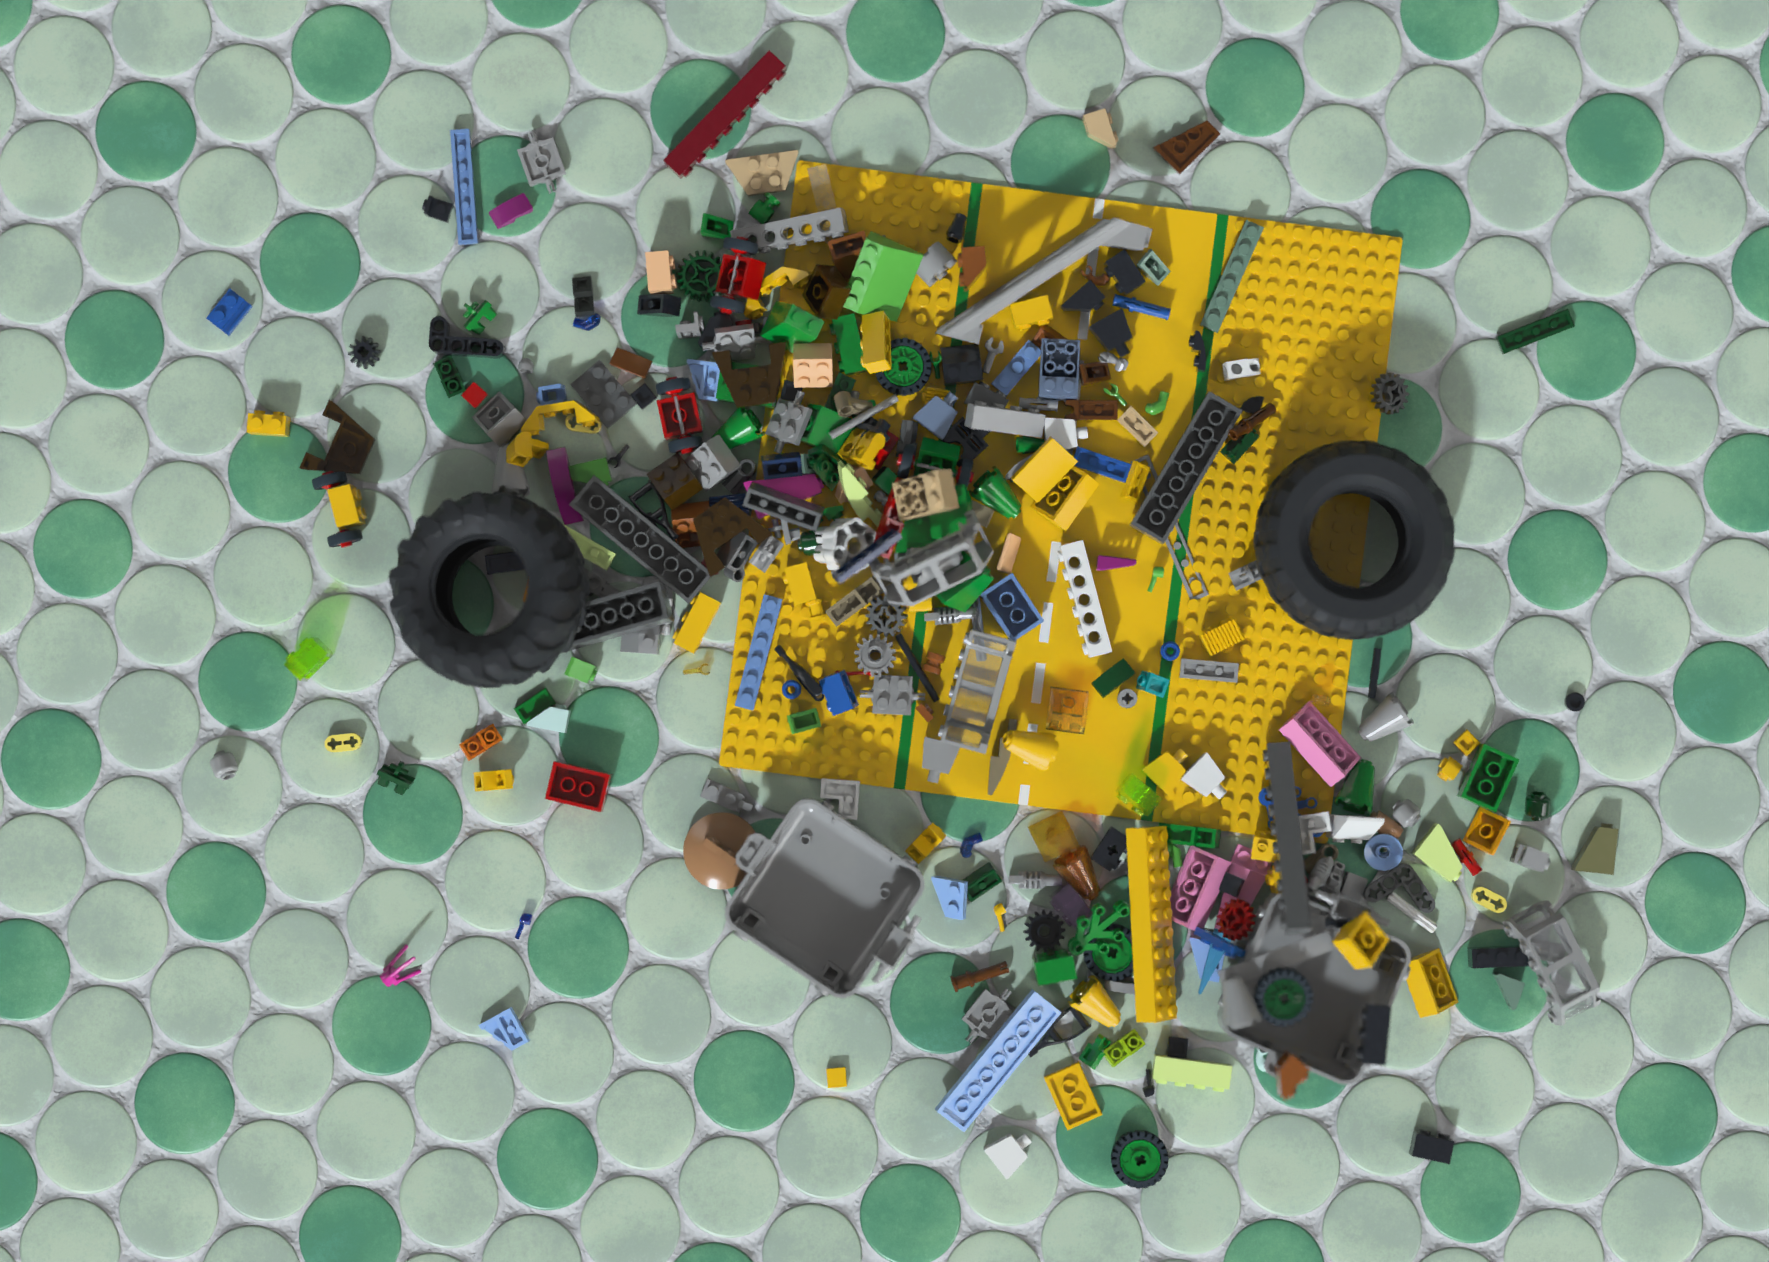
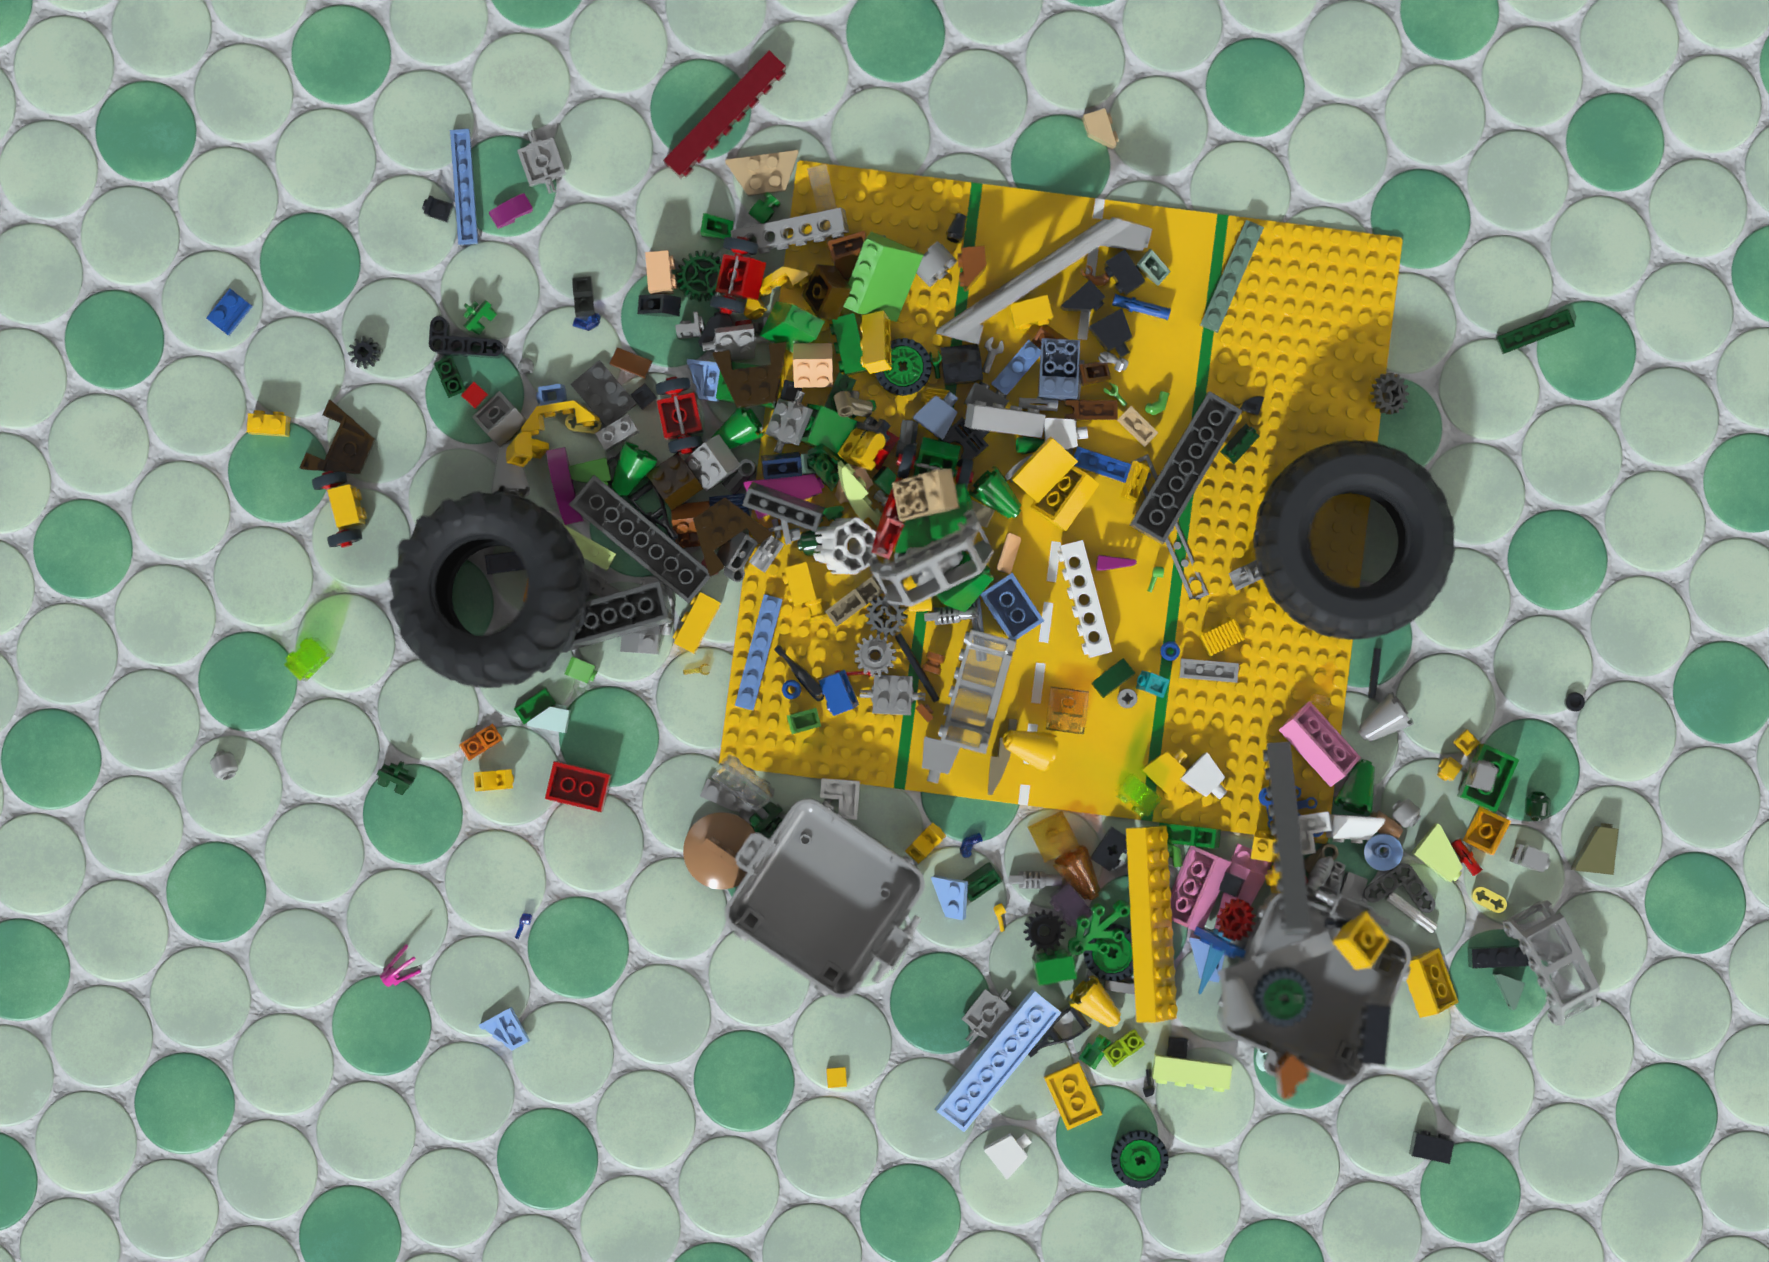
(344, 747): light yellow beam -> none
(617, 433): none -> light grey brick
(631, 468): none -> green cone
(743, 782): none -> clear slope
(773, 811): none -> dark green hips
(864, 416): light grey bar -> none
(866, 555): dark blue tile -> none
(971, 978): reddish brown pin -> none
(1186, 147): reddish brown wing -> none
(1197, 345): black slope -> none
(1241, 368): white leg -> none
(1247, 425): reddish brown pin -> none
(1481, 775): none -> light grey brick

